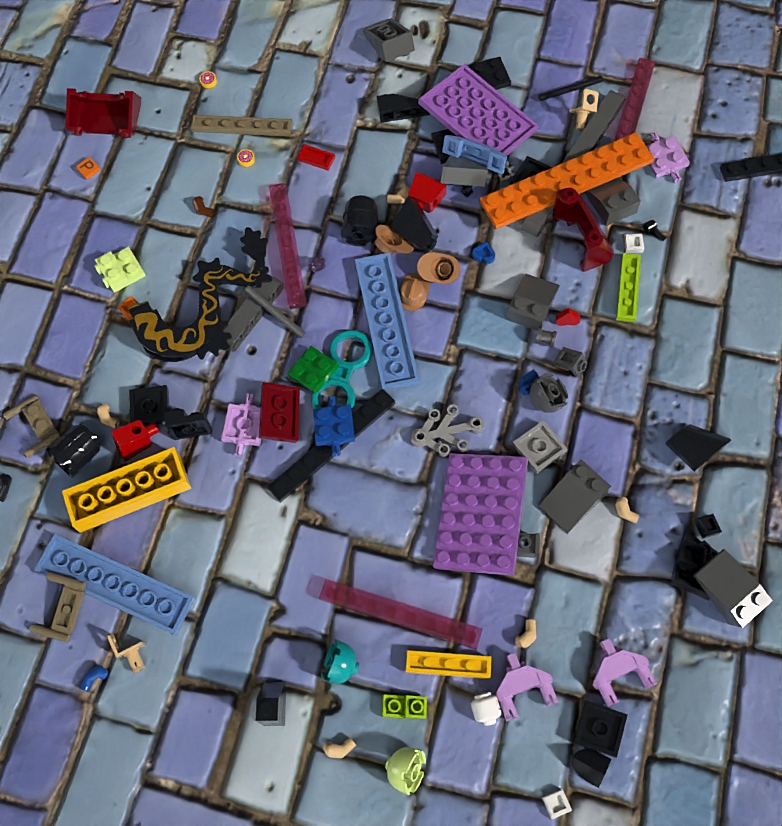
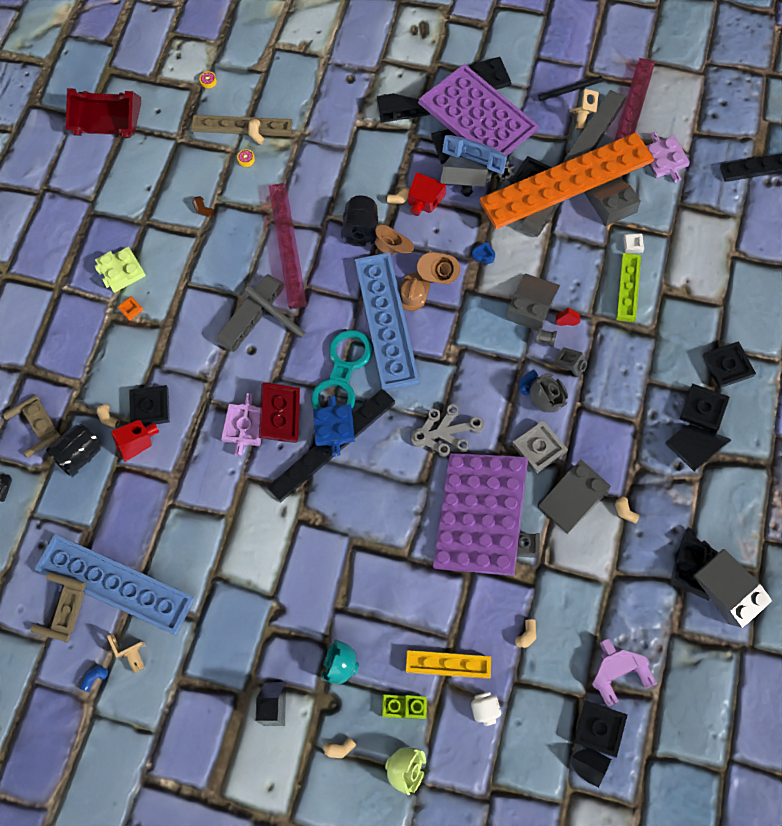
(88, 168): orange tile -> none
(126, 490): yellow brick -> none
(185, 426): black plate -> none
(206, 332): black animal -> none
(253, 128): none -> tan arm
(313, 369): green plate -> none
(316, 157): red tile -> none
(317, 264): clear purple plate -> none
(390, 39): dark grey slope -> none
(401, 614): clear pink plate -> none
(414, 225): black slope -> none
(520, 679): lavender connector -> none
(556, 804): white tile -> none
(574, 210): dark red windscreen -> none
(652, 226): black hand -> none
(704, 408): none -> black plate
(707, 526): black tile -> none
(729, 364): none -> black plate

